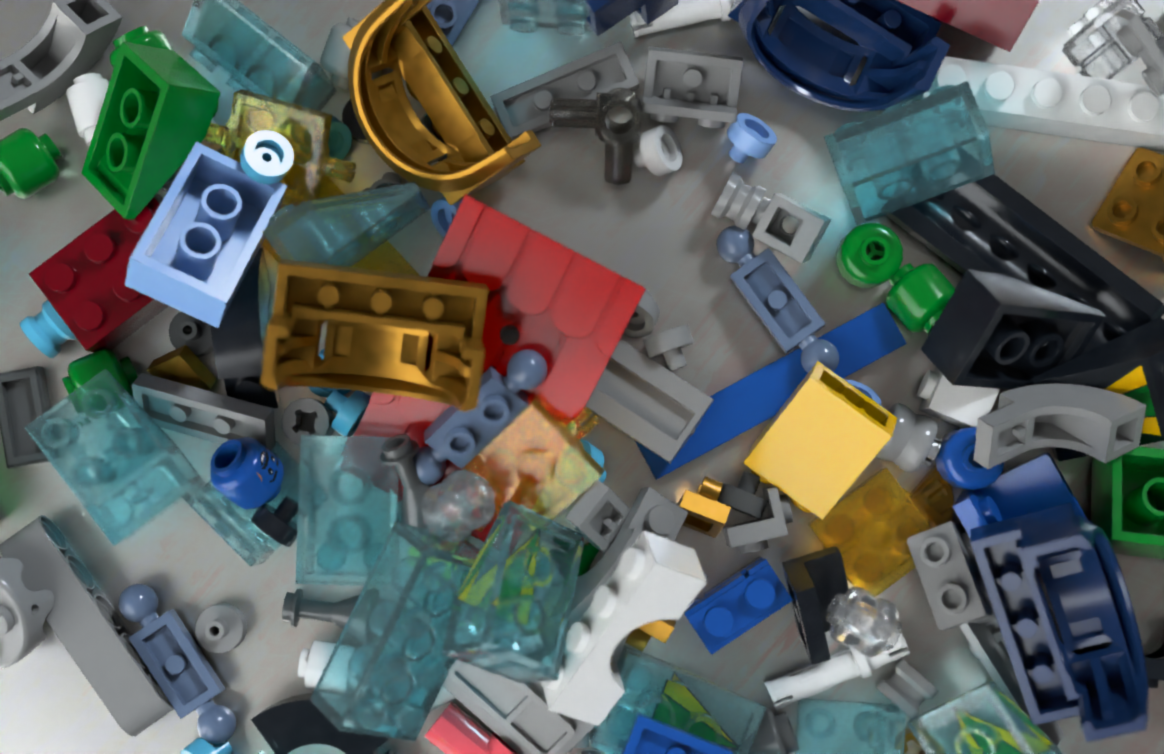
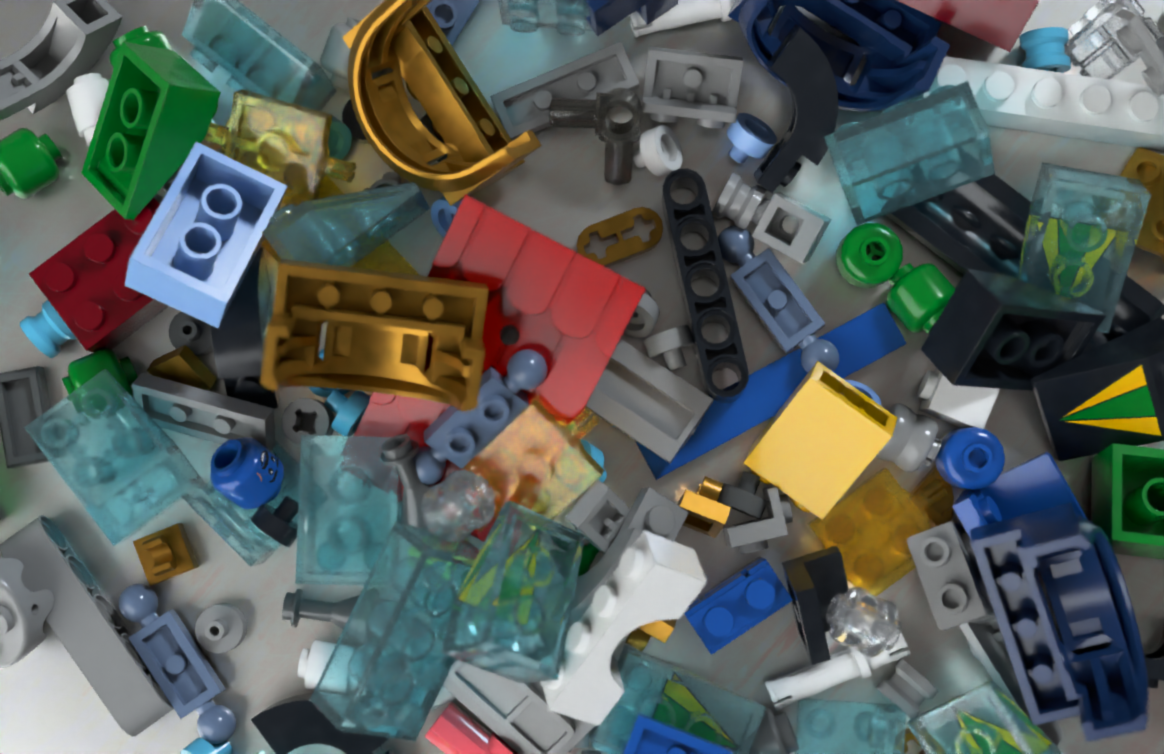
(165, 554): none -> pearl gold tile
(266, 157): tile -> none
(616, 227): none -> pearl gold beam
(704, 263): none -> black beam
(814, 108): none -> black arch
(1046, 49): none -> medium azure wheel
(1060, 417): light grey arch -> none
(1082, 235): none -> clear light blue slope

